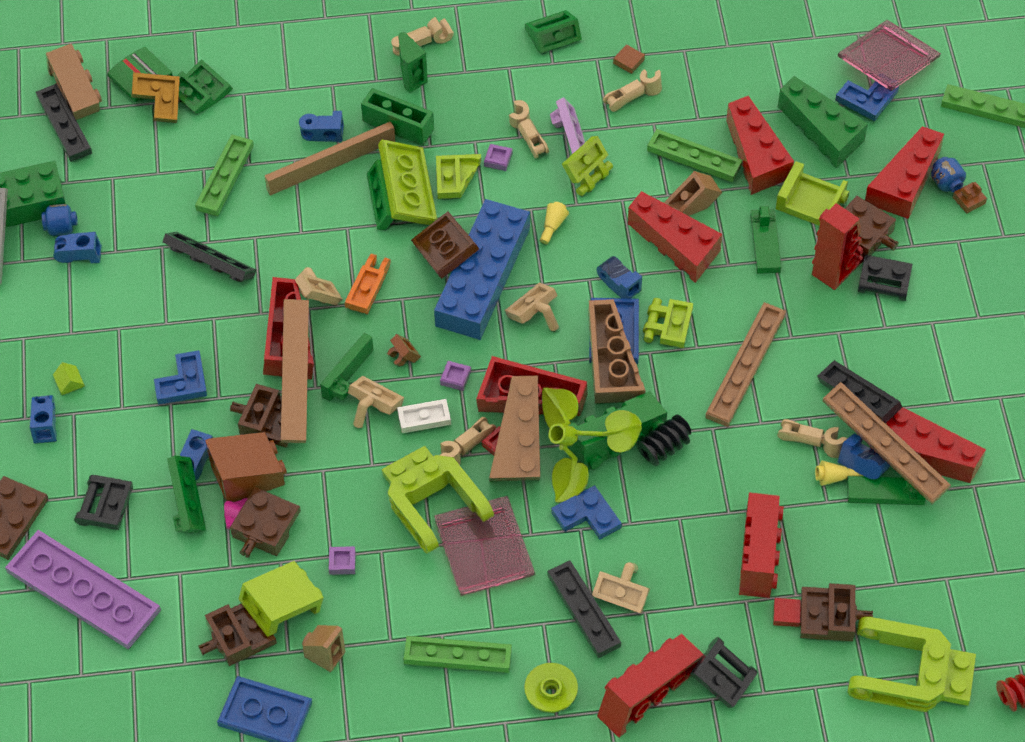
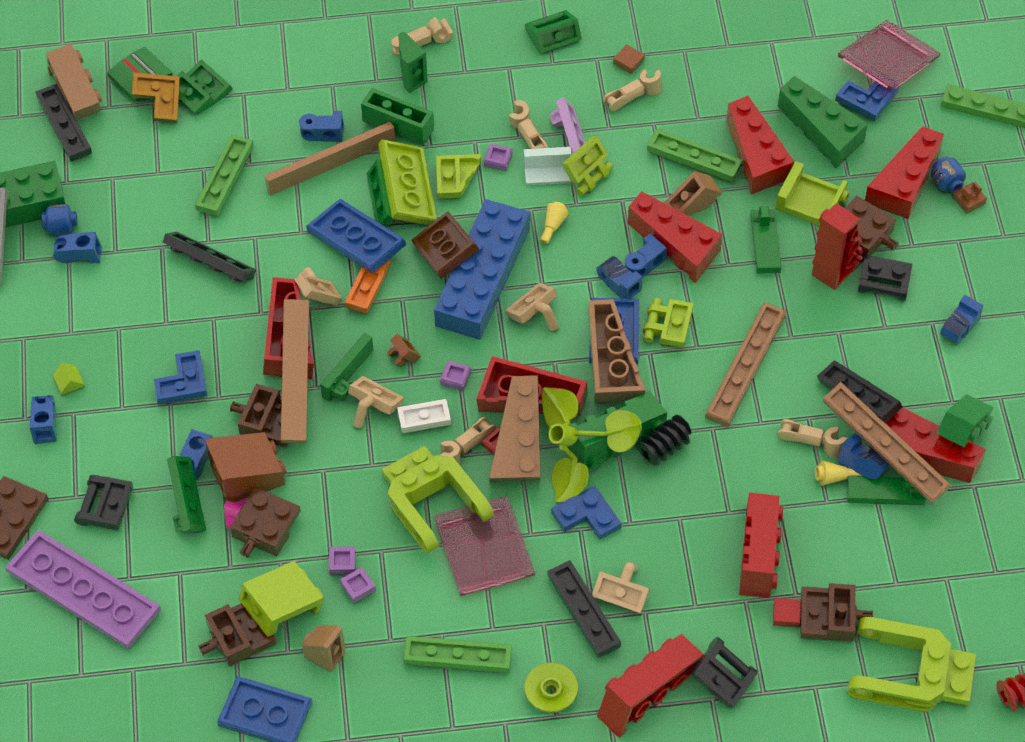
(356, 235): none -> blue tile
(357, 585): none -> medium lavender plate
(545, 166): none -> light aqua panel
(648, 257): none -> blue leg
(962, 320): none -> blue leg
(966, 420): none -> green brick

